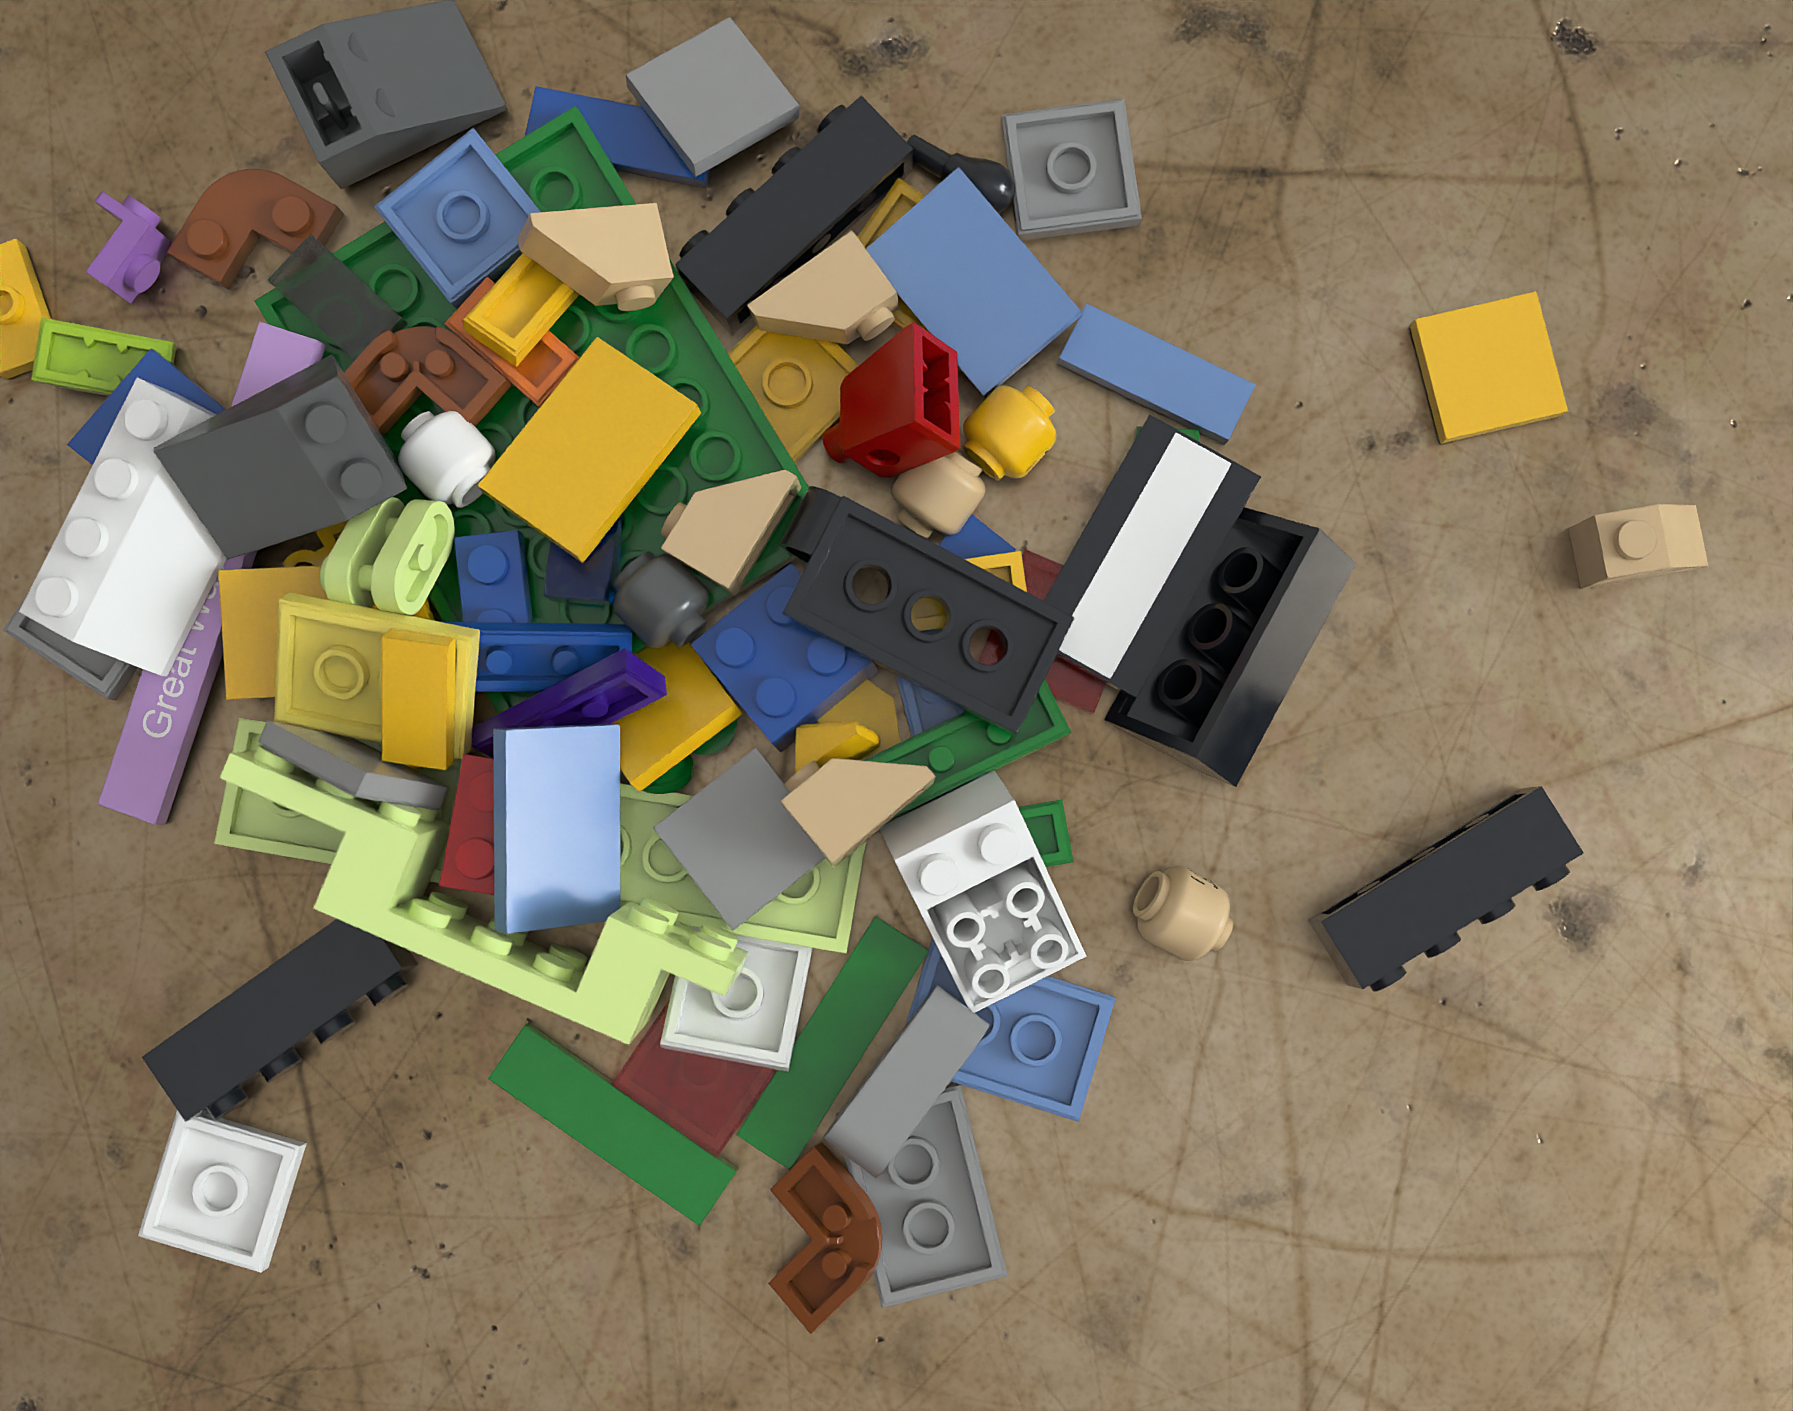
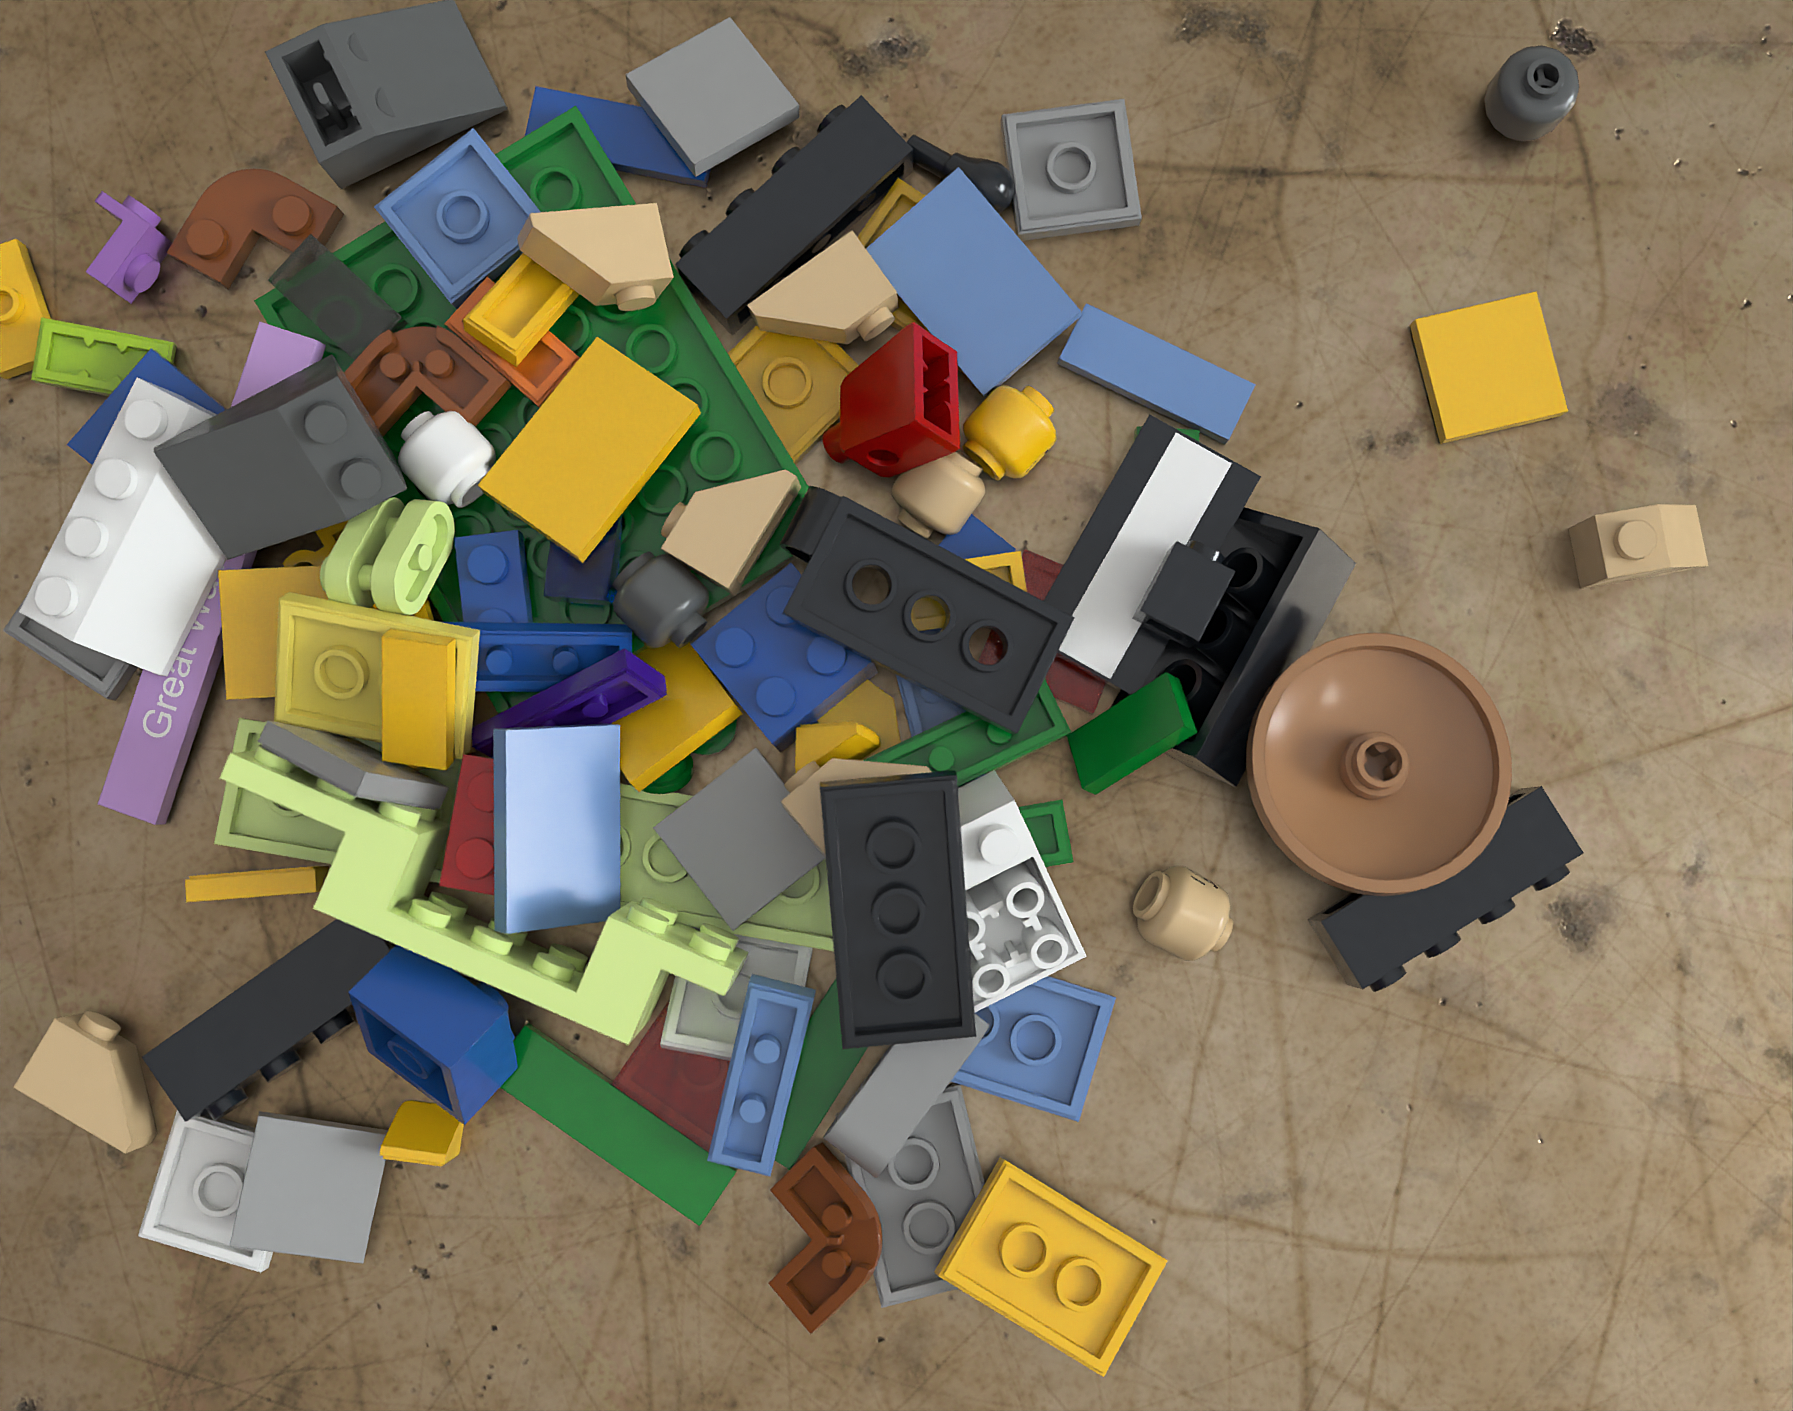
(92, 1080): none -> tan slope
(255, 883): none -> yellow tile
(309, 1188): none -> light grey tile
(422, 1135): none -> yellow slope
(436, 1030): none -> blue brick
(761, 1074): none -> medium blue tile
(898, 909): none -> black tile
(1051, 1267): none -> yellow tile
(1131, 733): none -> green tile
(1185, 592): none -> black brick
(1379, 764): none -> medium nougat dish
(1531, 93): none -> dark grey head

